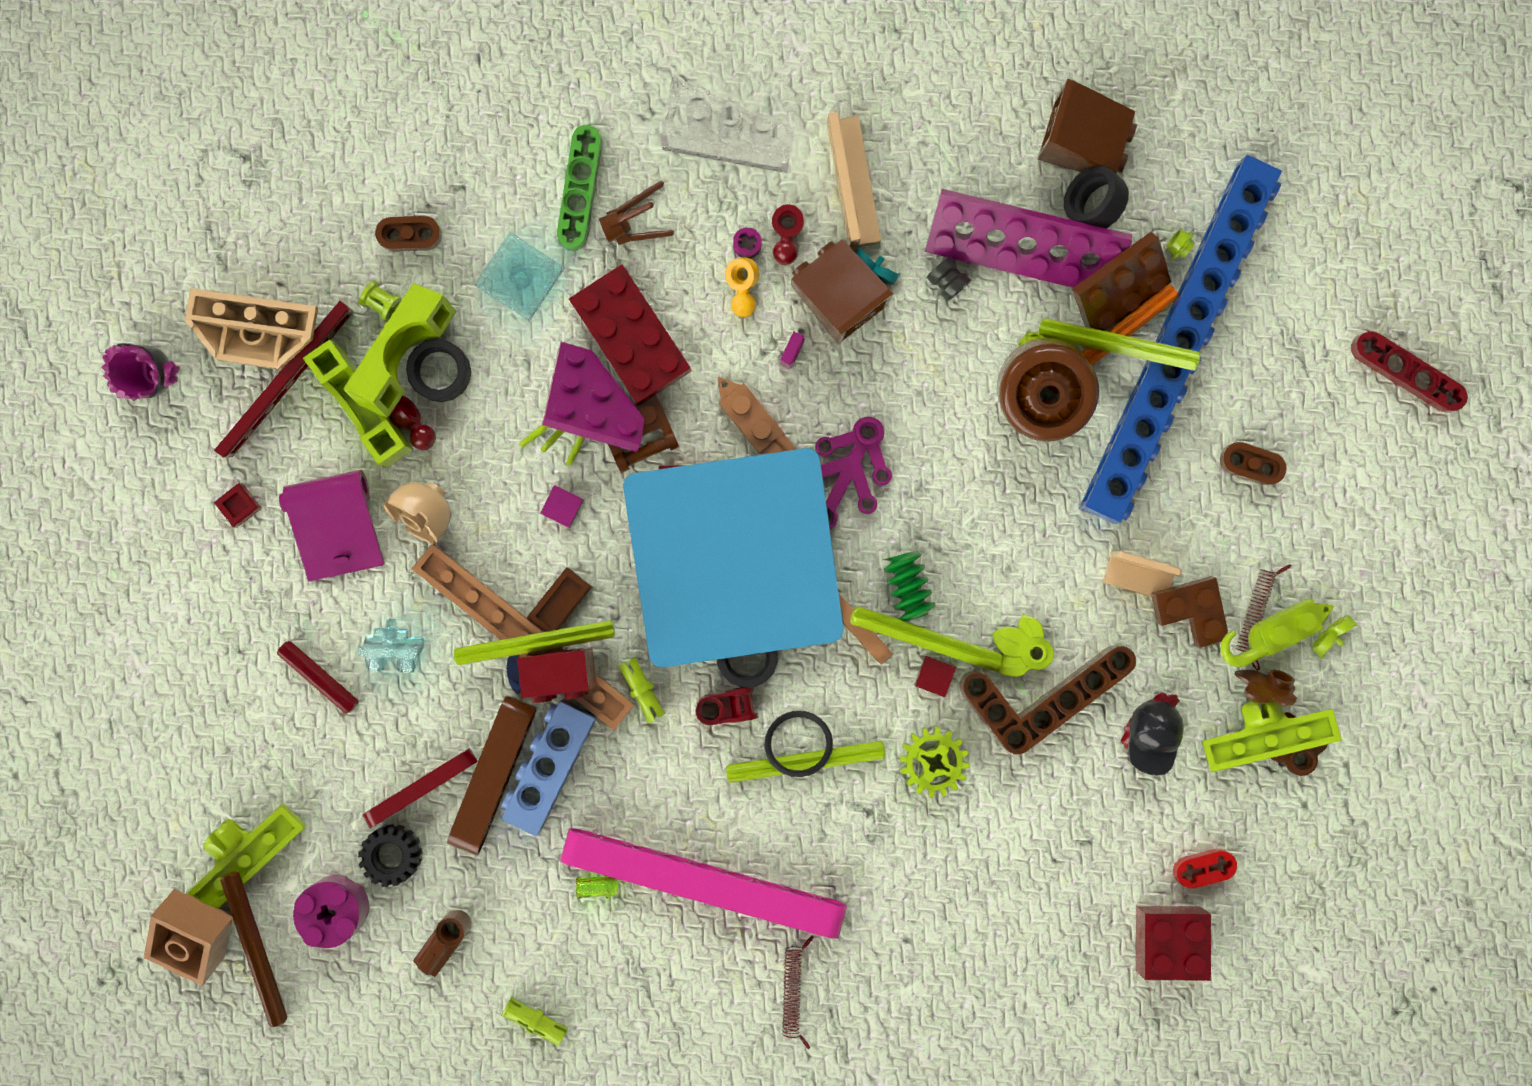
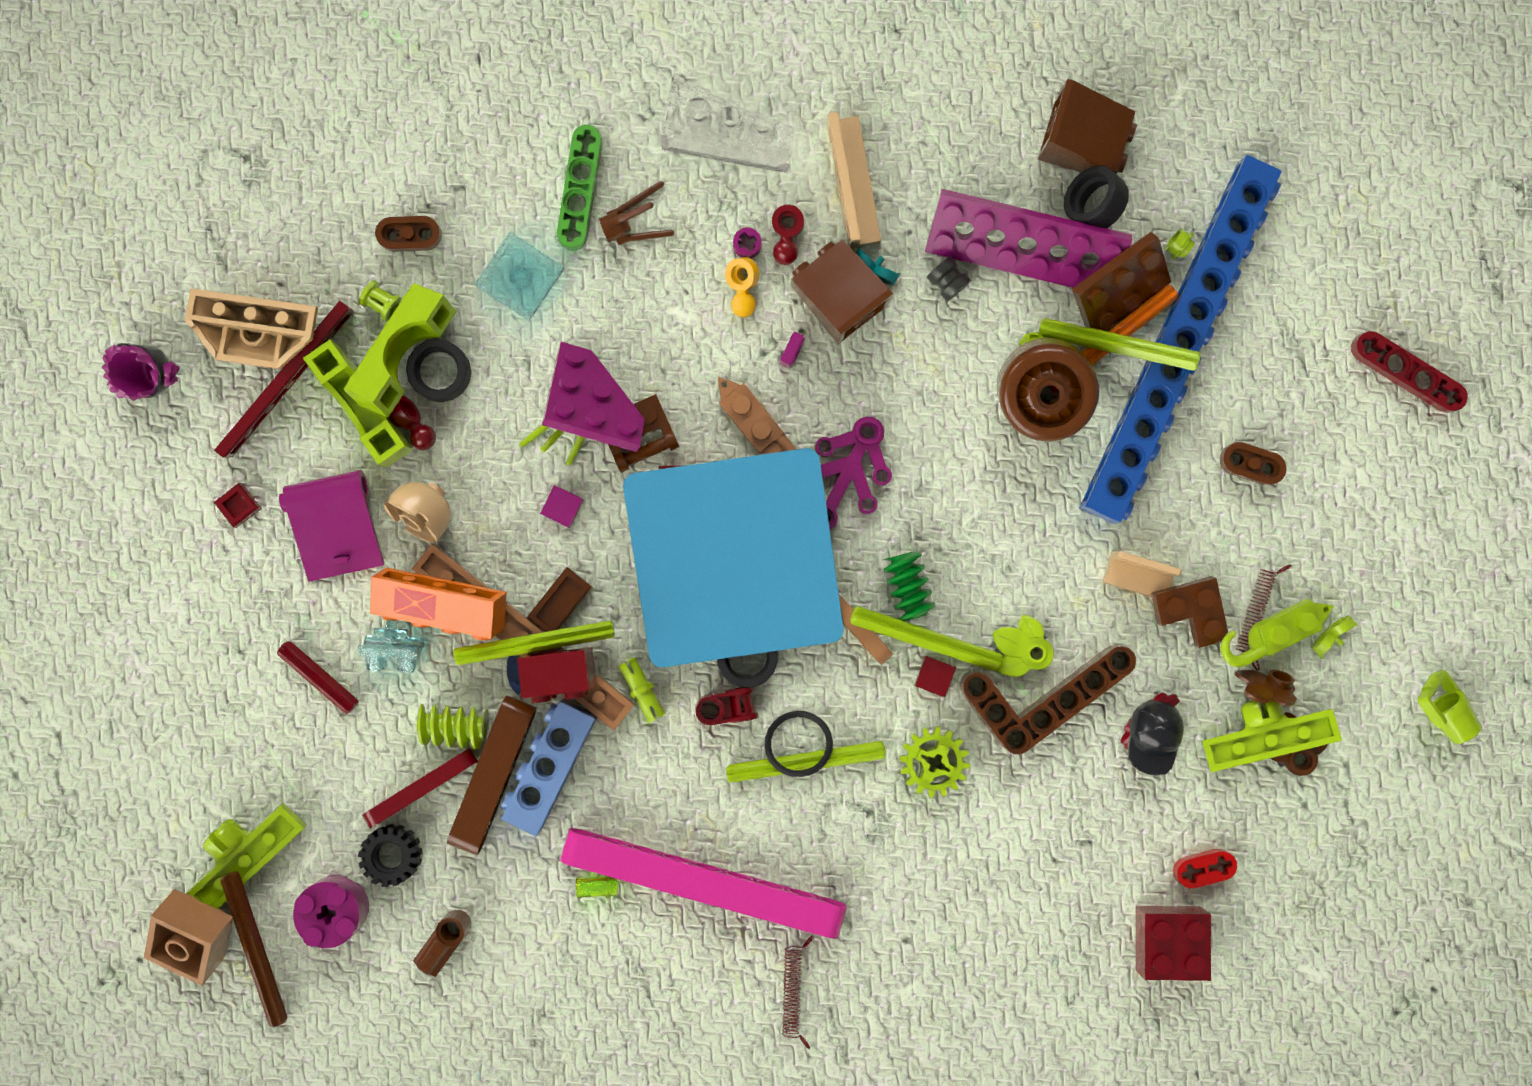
(438, 603): none -> brick
(451, 727): none -> lime piece
(534, 1021): lime pin -> none
(630, 334): dark red plate -> none
(1449, 711): none -> lime piece

